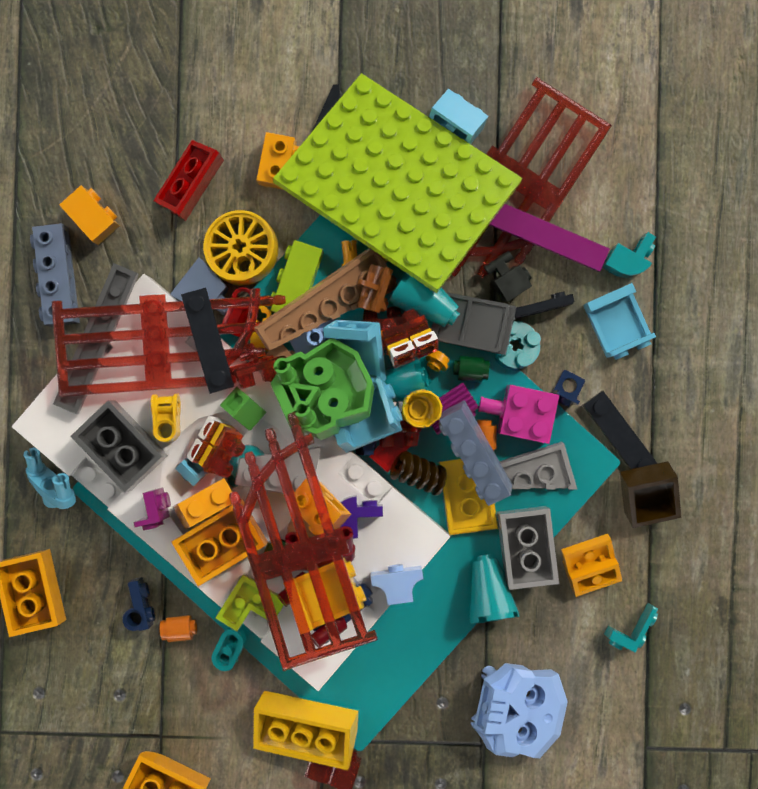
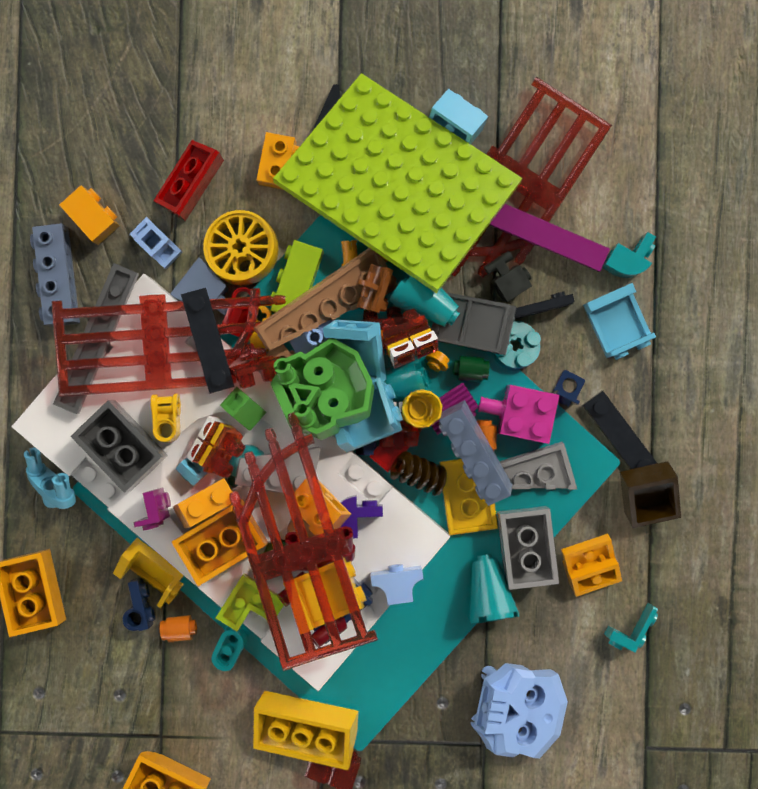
(151, 568): none -> yellow panel
(156, 243): none -> light blue brick

